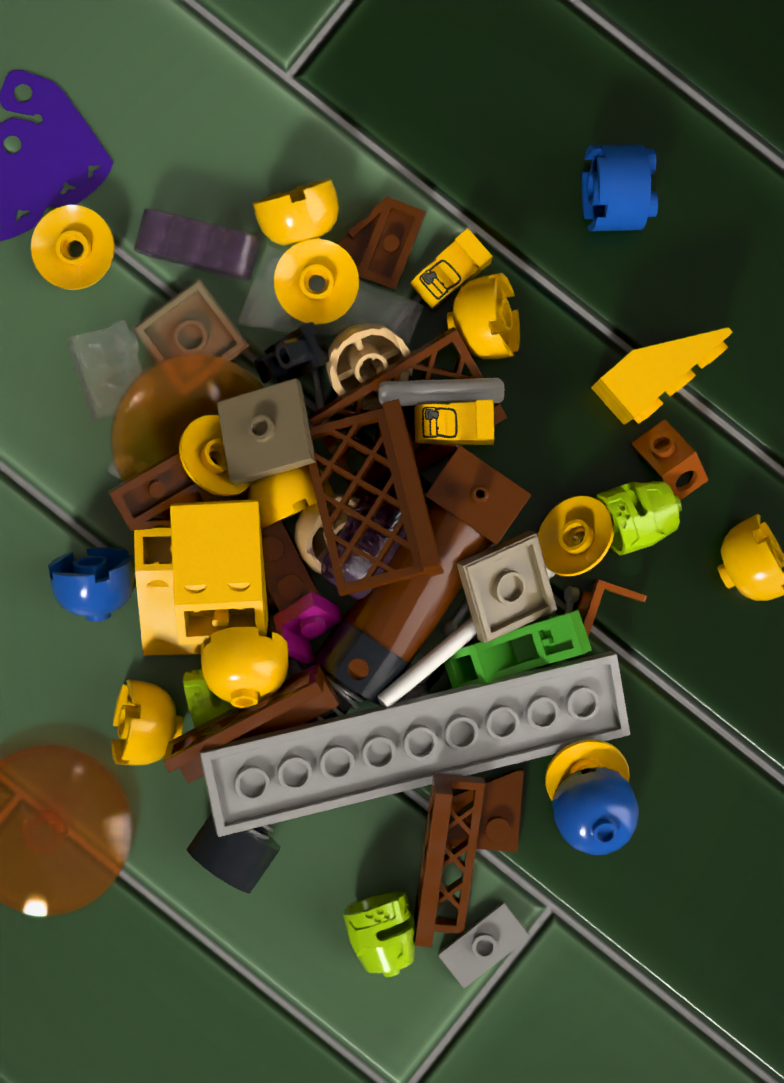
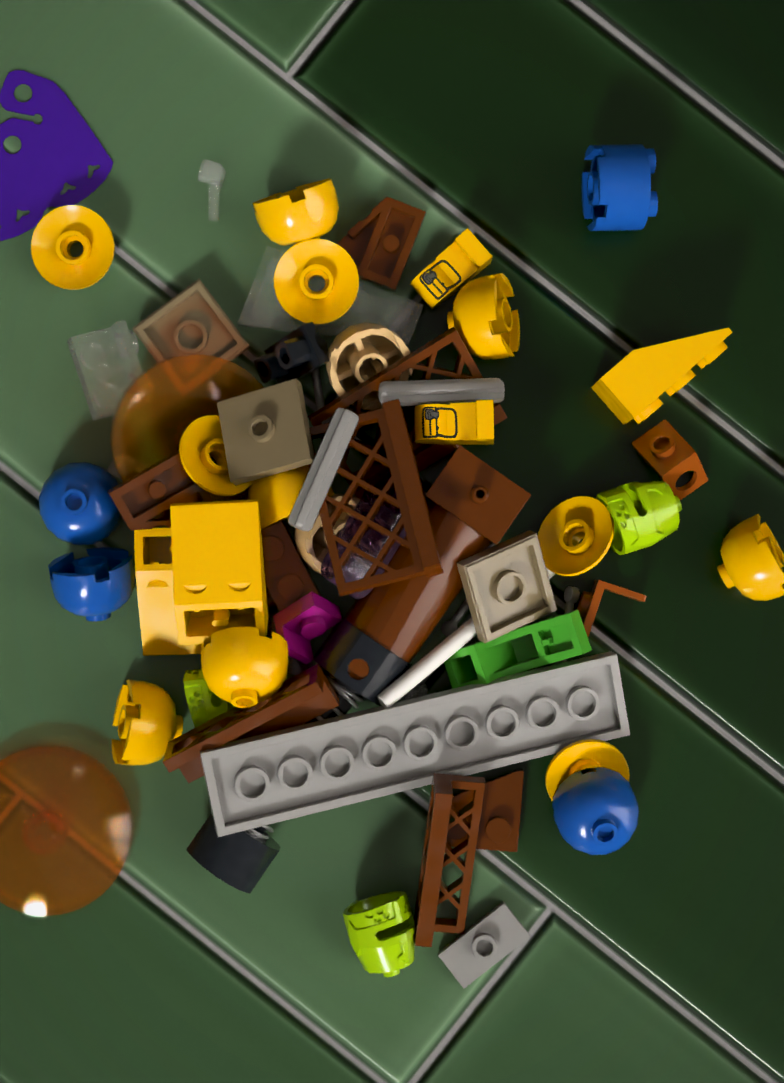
(78, 505): none -> blue cylinder
(197, 244): clear purple beam -> none
(212, 174): none -> clear hand
(323, 469): none -> light grey axle

